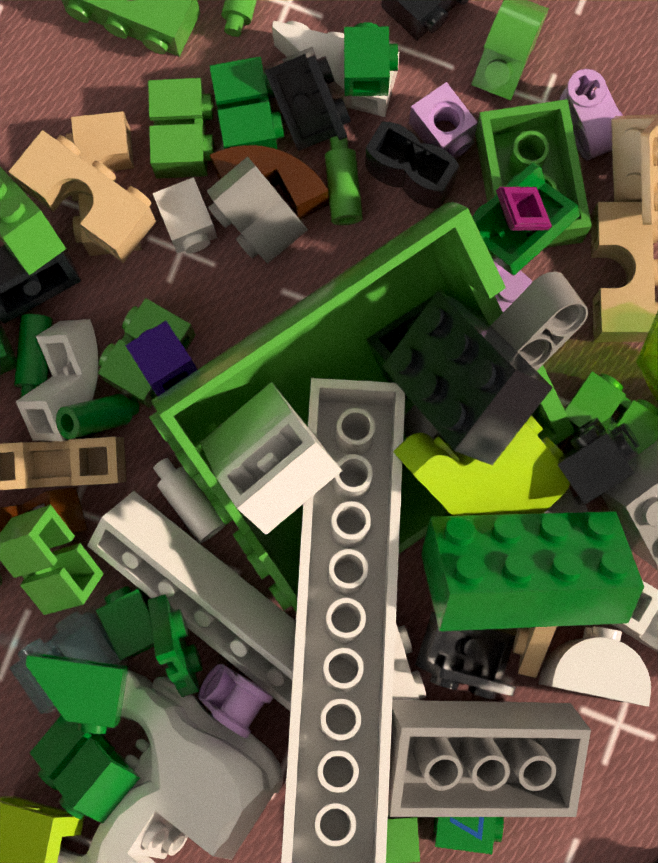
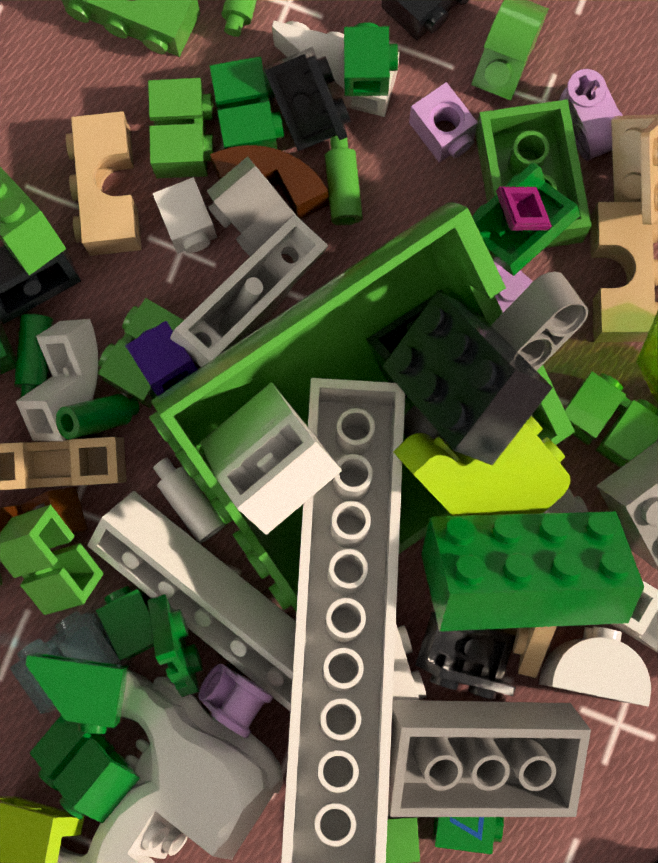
(53, 171): tan arch -> none
(249, 293): none -> white brick
(419, 168): black brick -> none
(599, 457): black brick -> none

